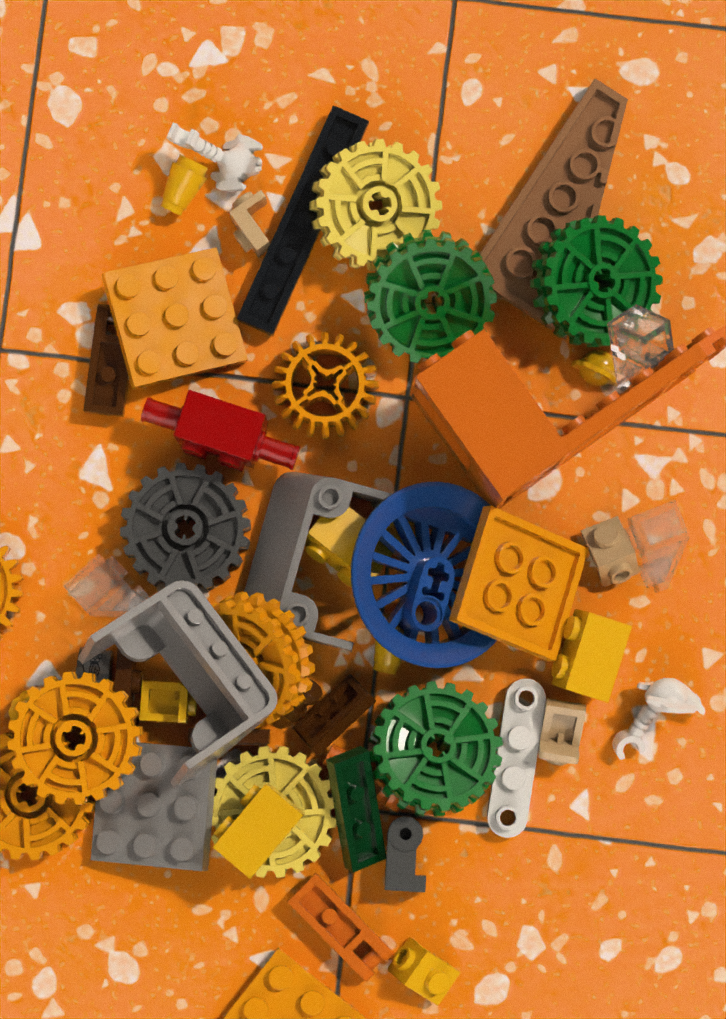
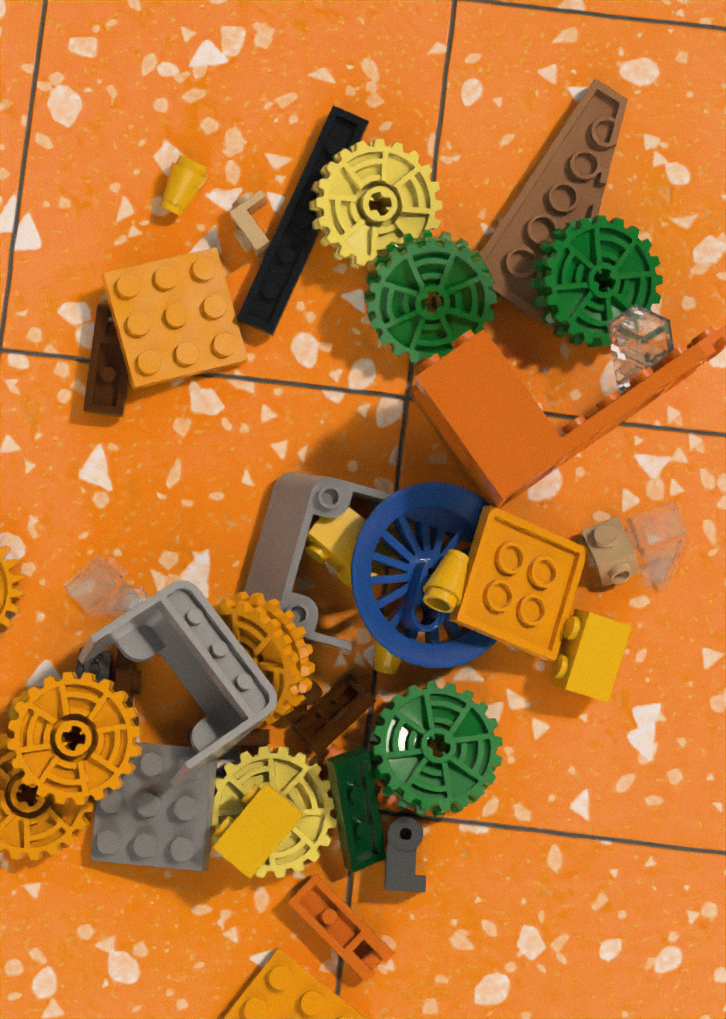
(166, 702): yellow bracket -> none
(186, 496): dark grey piece -> none
(220, 430): red brick -> none
(234, 165): white piece -> none
(310, 397): light orange gear -> none
(423, 971): yellow bracket -> none
(446, 584): none -> yellow cone
(515, 776): white plate -> none
(561, 732): tan bracket -> none
(596, 368): yellow piece -> none
(664, 696): white piece -> none

